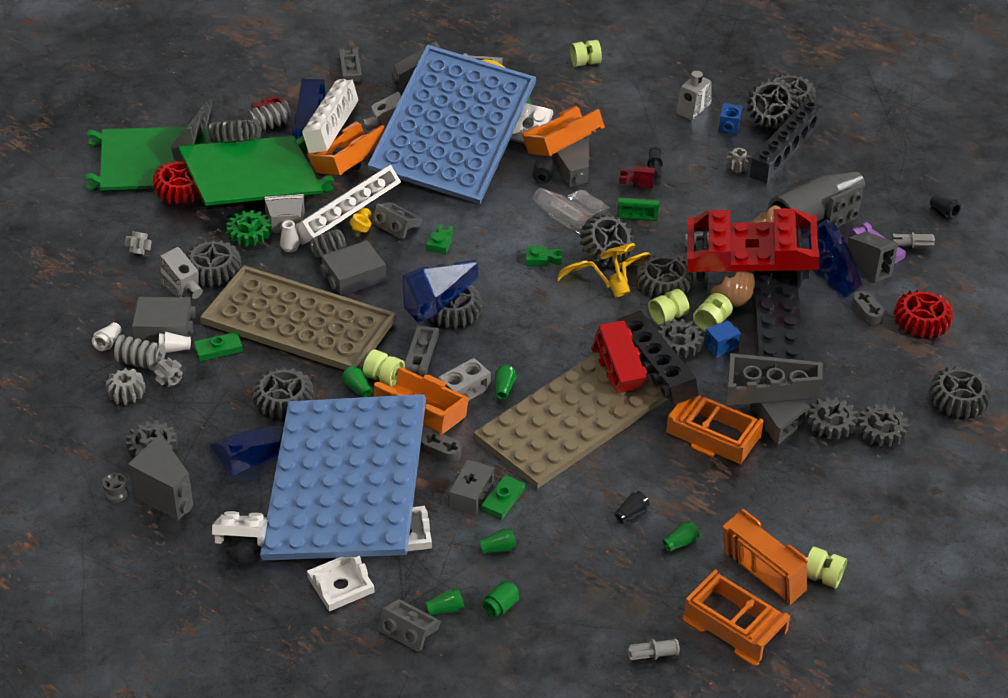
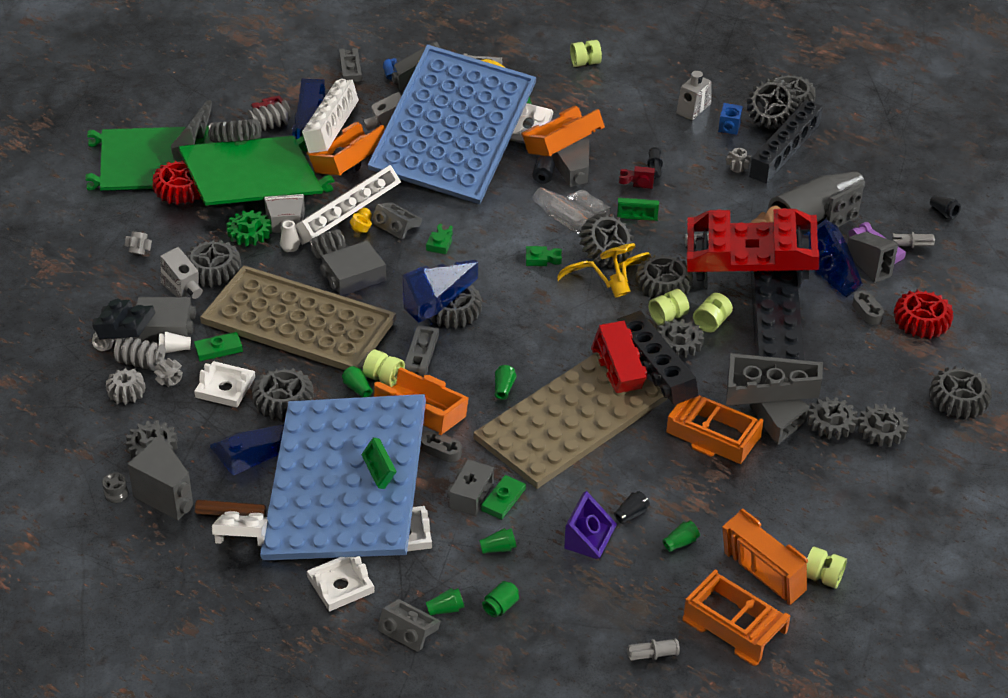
(122, 320): none -> black plate
(218, 508): none -> reddish brown axle
(219, 374): none -> white piece
(379, 463): none -> green plate
(388, 66): none -> blue arm
(468, 379): light grey brick -> none
(588, 528): none -> dark purple slope
(722, 339): blue brick -> none
(737, 288): medium nougat piece -> none

